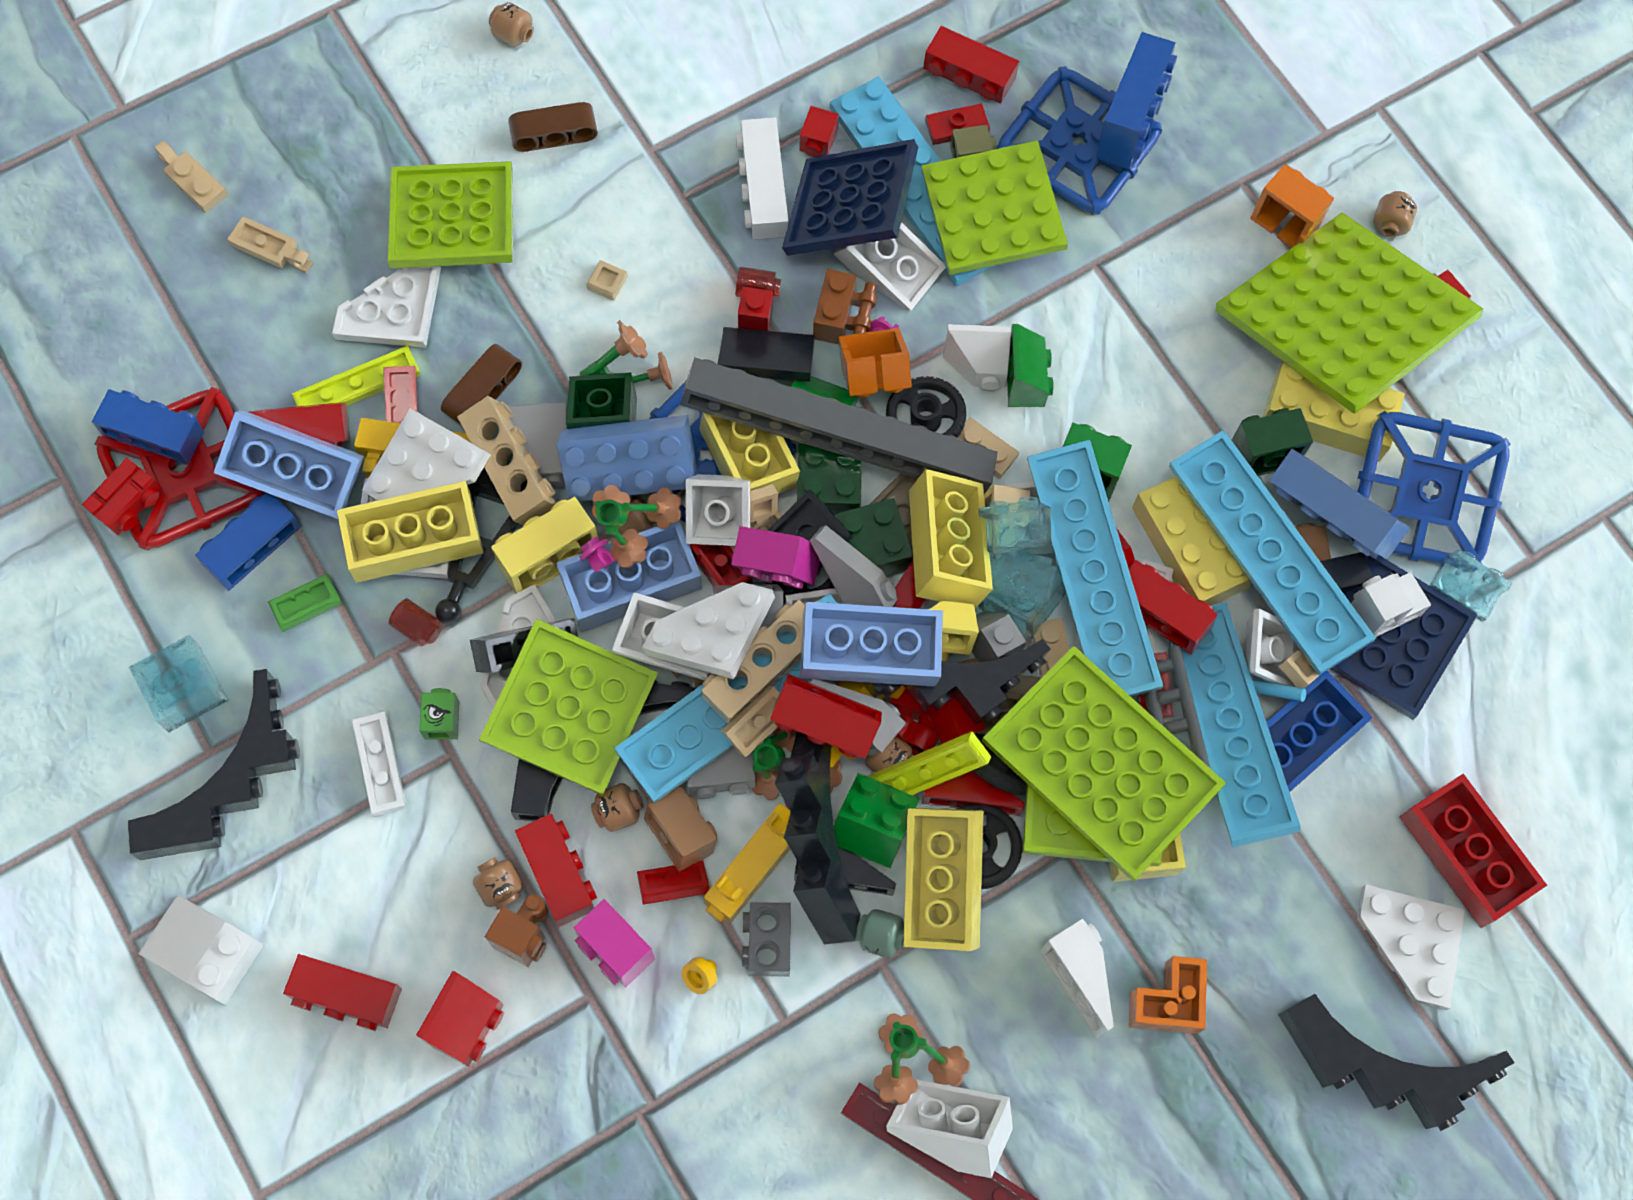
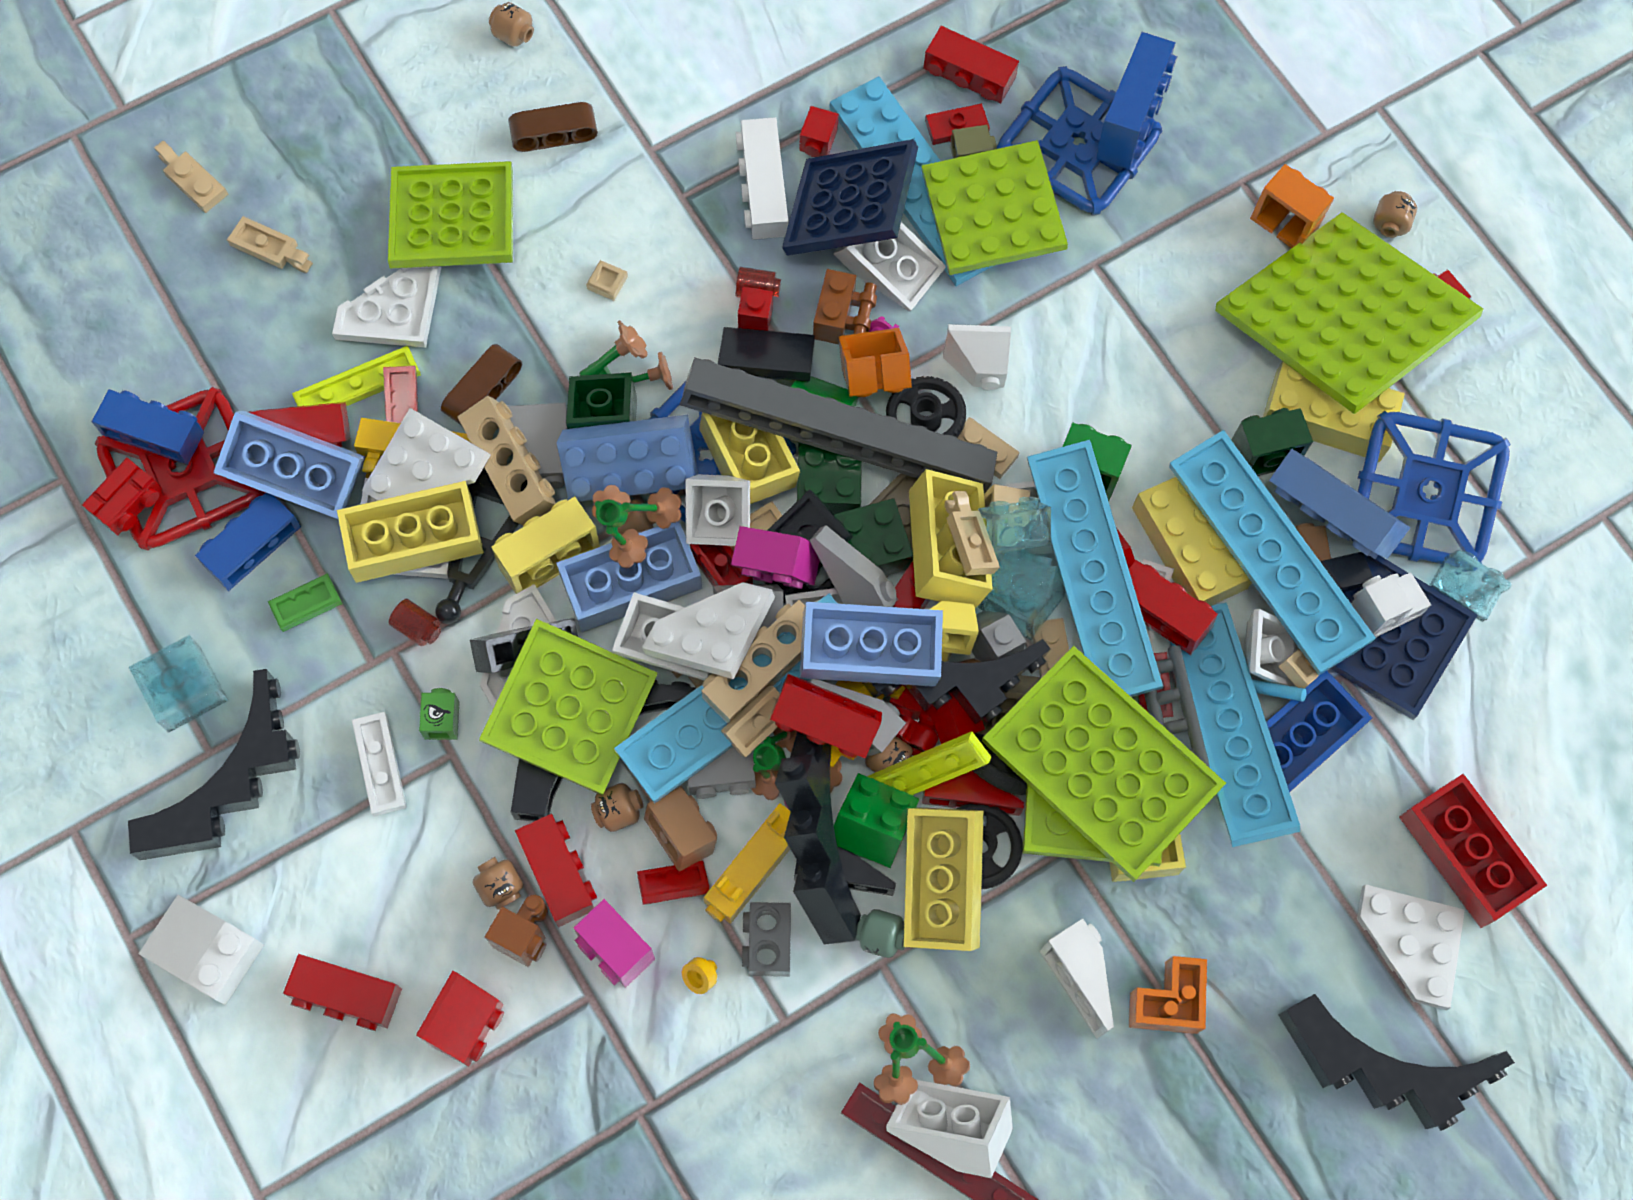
(596, 554): dark pink plate -> none
(763, 506): tan plate -> none
(970, 536): none -> tan plate
(1027, 369): green slope -> none

